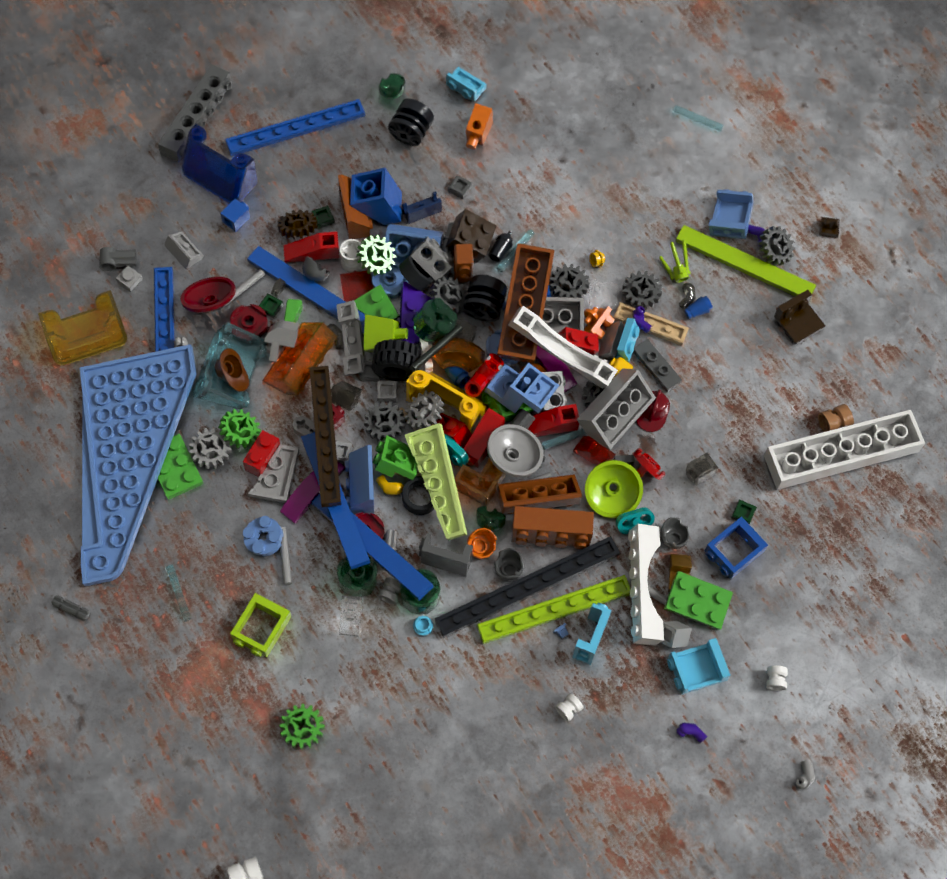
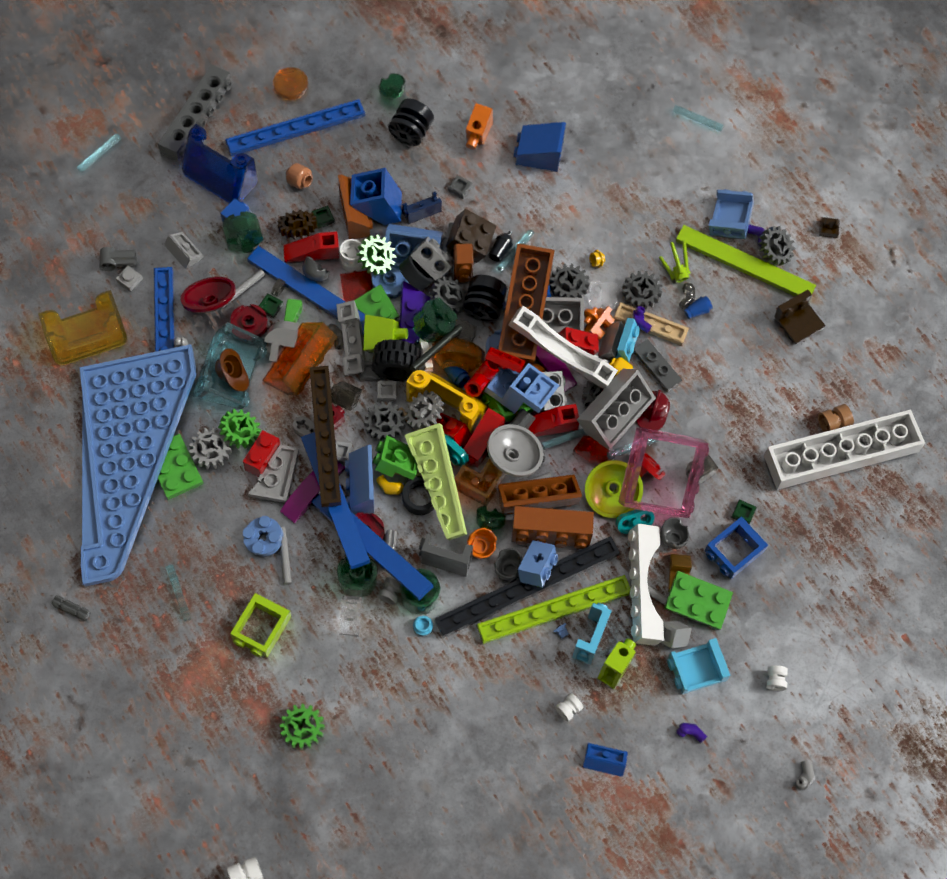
(98, 153): none -> clear light blue bar
(242, 232): none -> clear green brick
(290, 83): none -> clear orange tile
(299, 176): none -> nougat head
(465, 84): medium azure bracket -> none
(505, 360): none -> red plate
(537, 563): none -> medium blue brick
(540, 145): none -> blue slope
(605, 759): none -> blue slope
(617, 663): none -> lime torso
(625, 449): none -> clear light blue bar
(635, 463): none -> clear pink window

